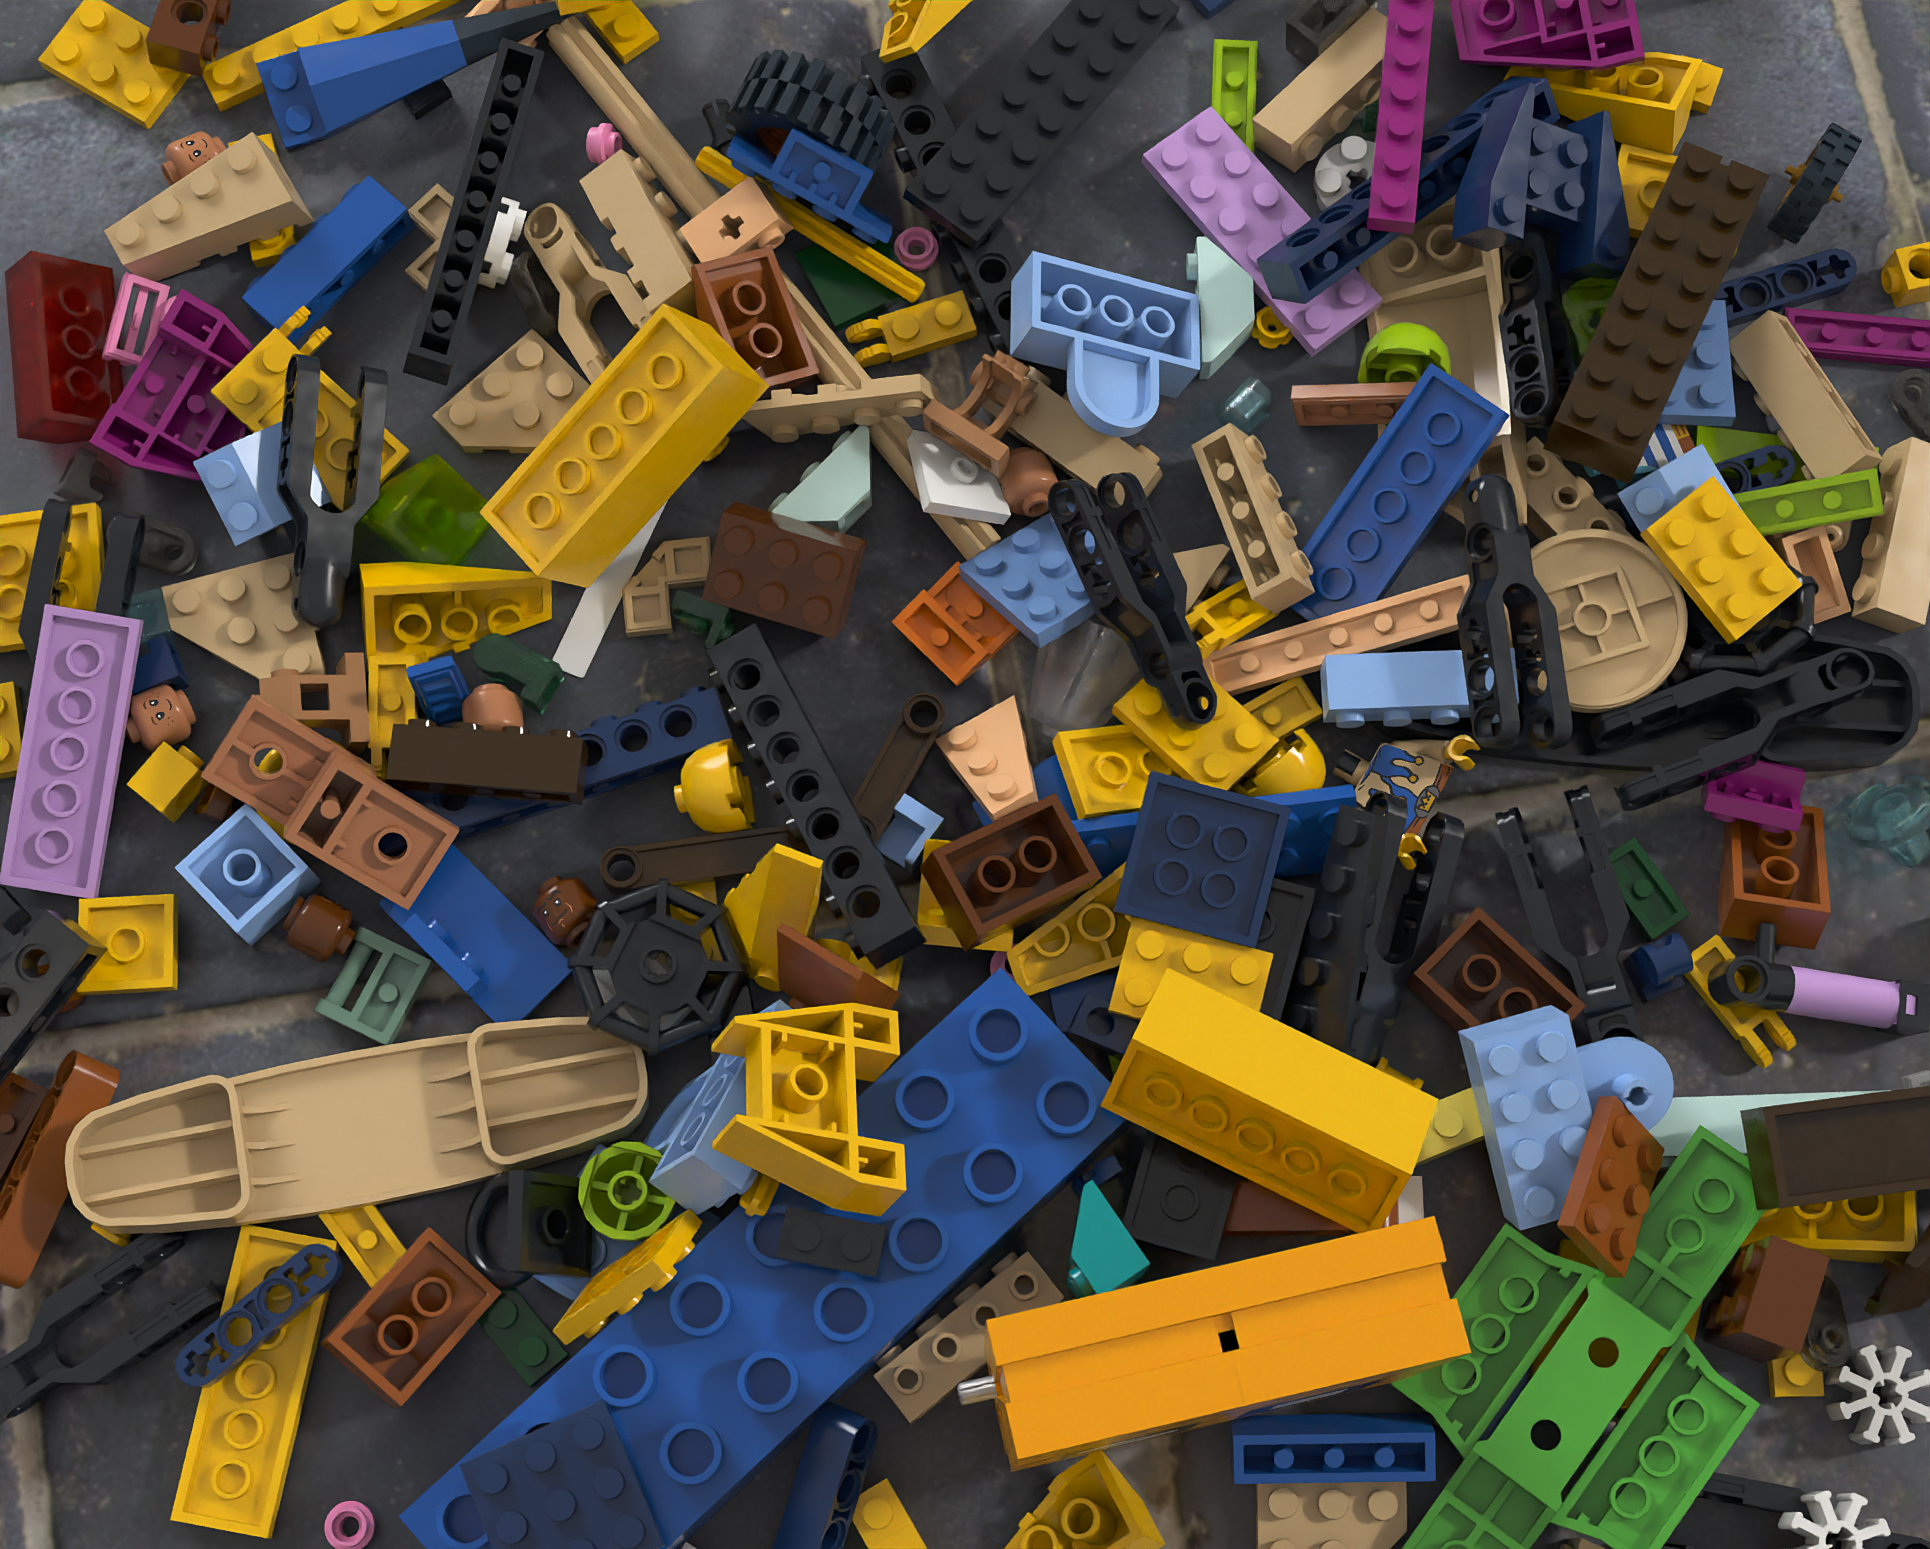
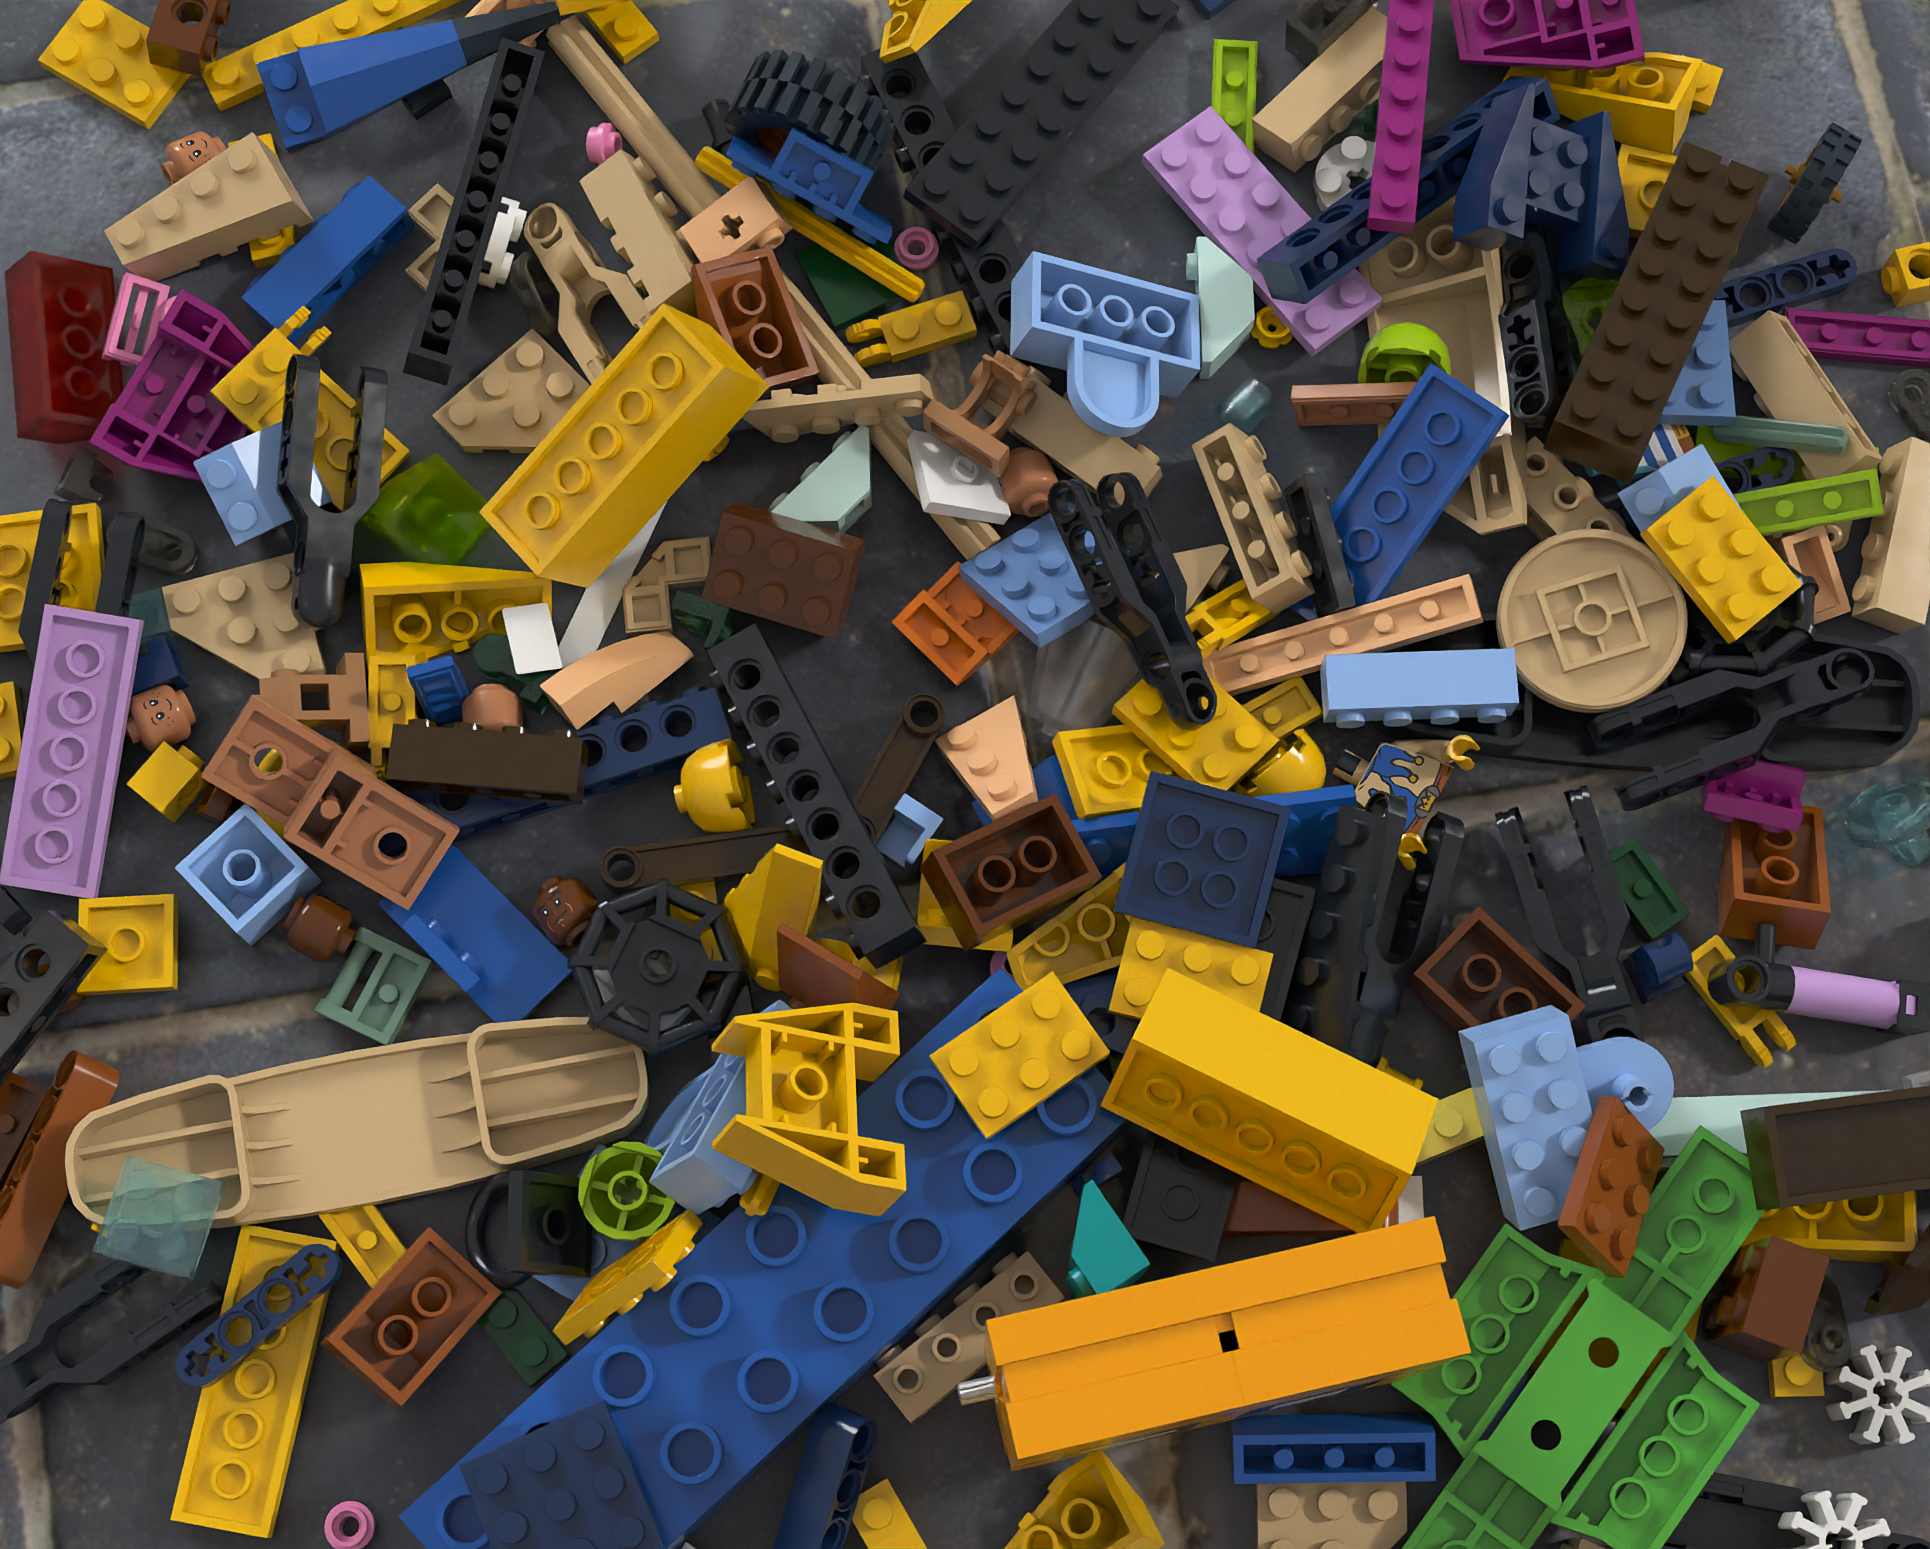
(159, 1218): none -> clear light blue plate
(532, 638): none -> white sticker
(614, 676): none -> light nougat slope
(831, 1242): black plate -> none
(1019, 1055): none -> yellow plate
(1321, 543): none -> black plate
(1499, 574): black piece -> none
(1783, 434): none -> sand green axle

